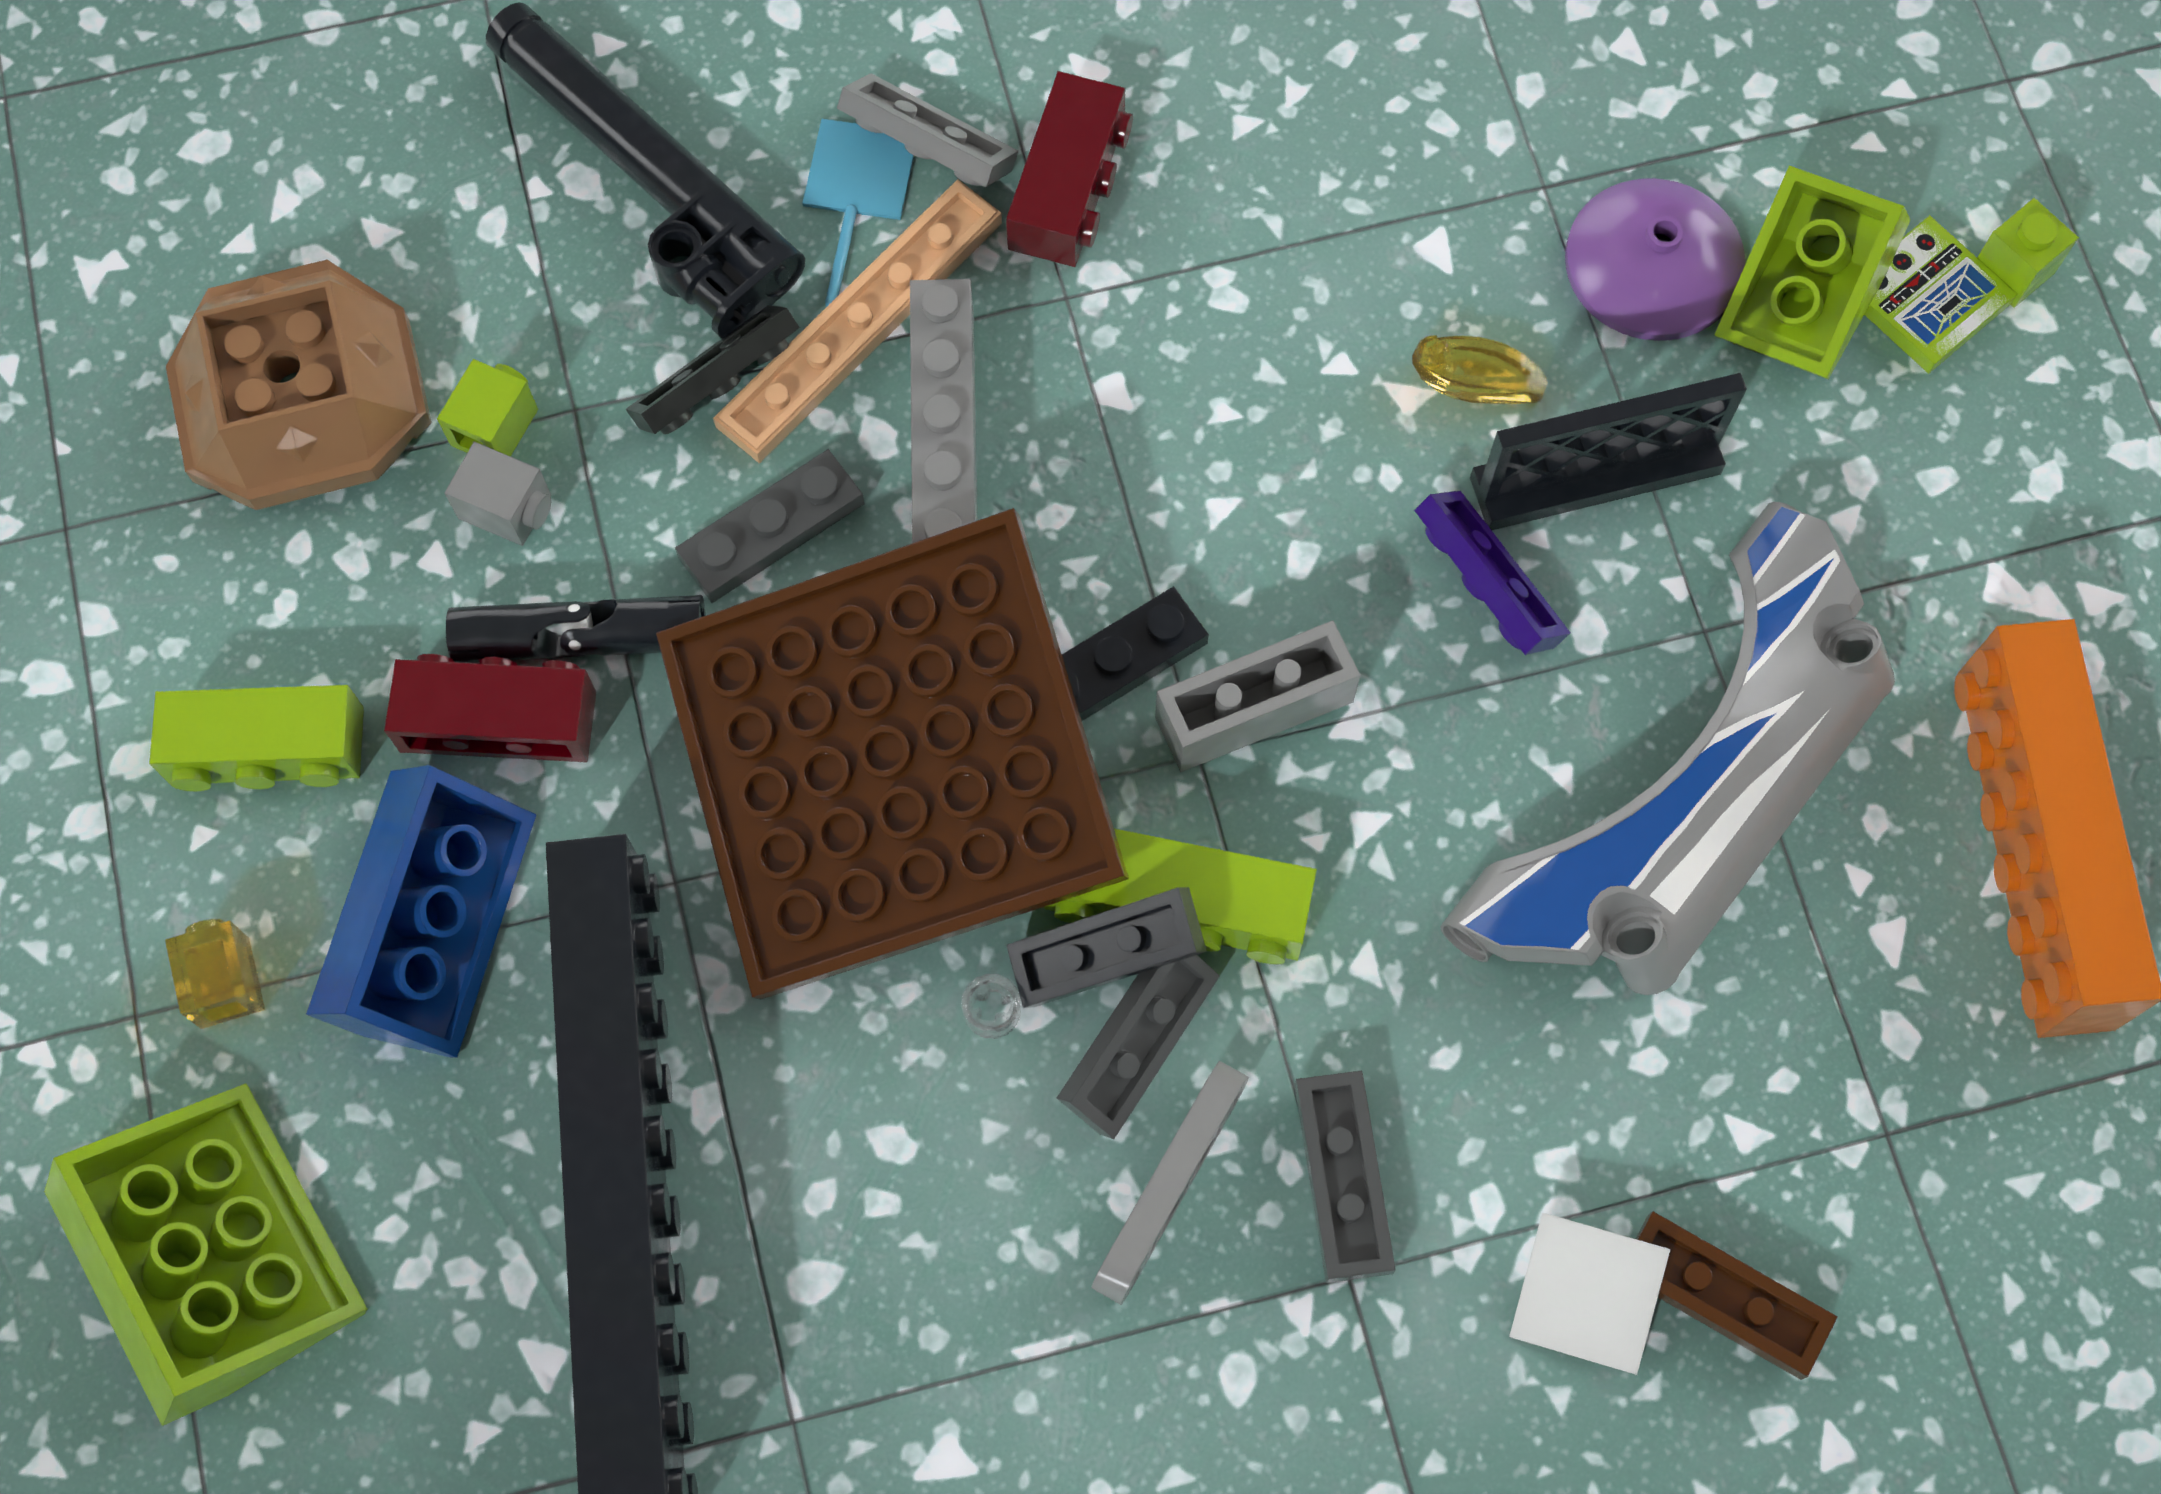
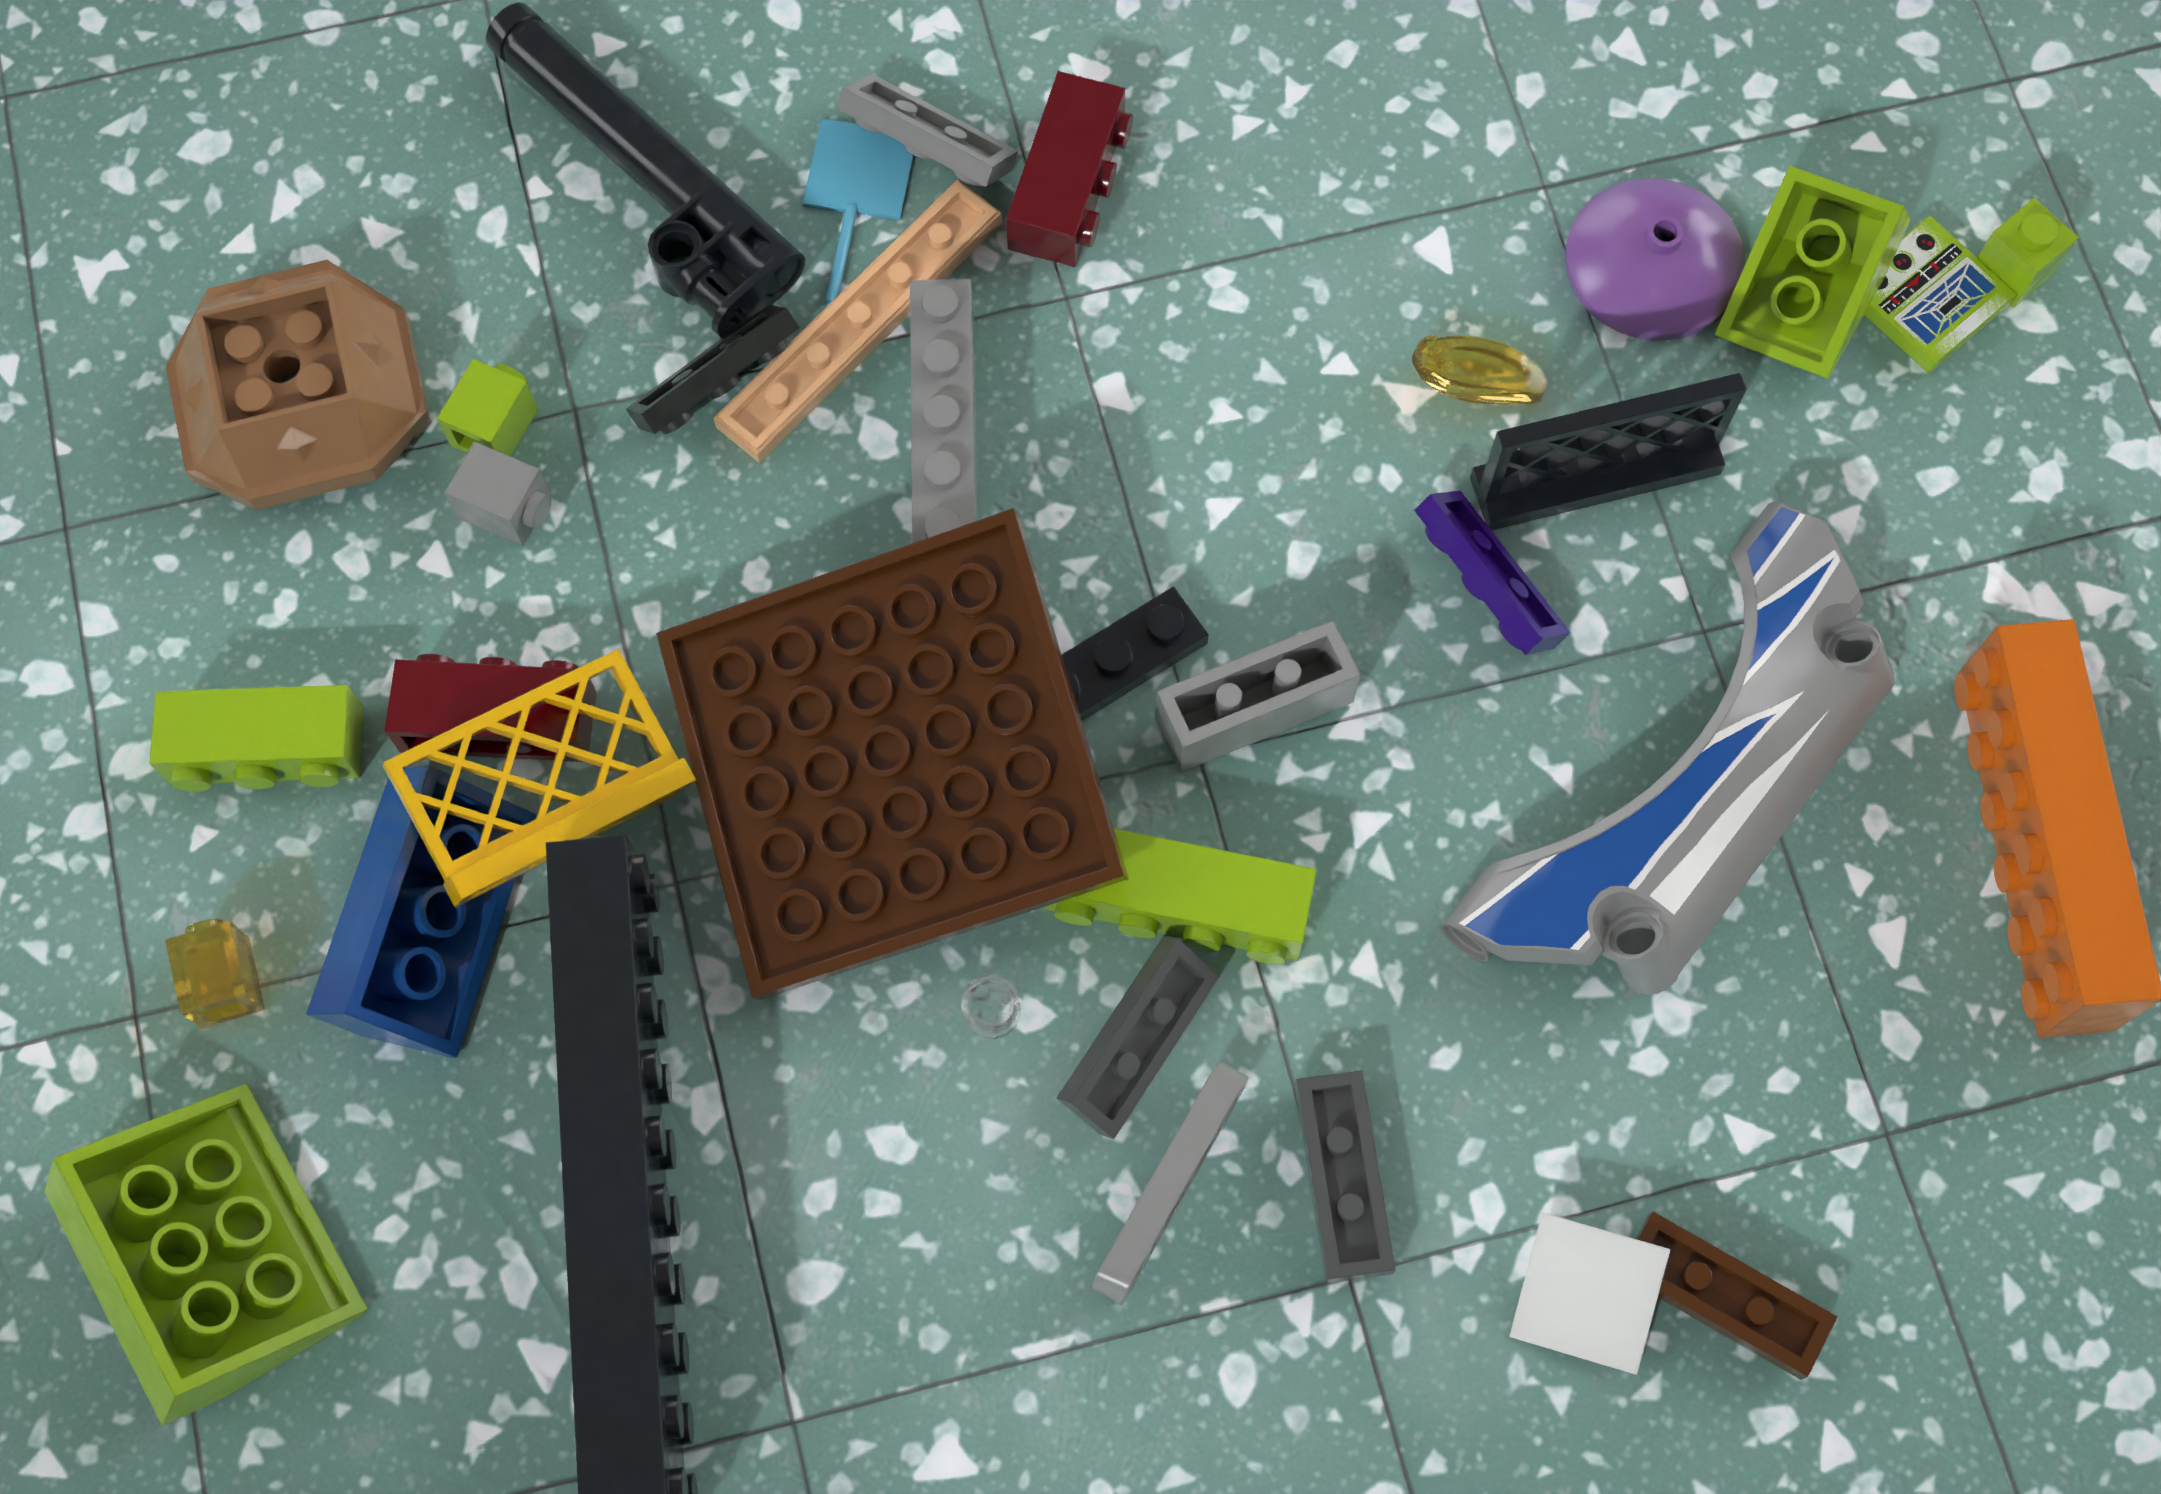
(582, 815): none -> yellow fence
(587, 627): black piece -> none
(770, 525): dark grey plate -> none
(1106, 947): black plate -> none

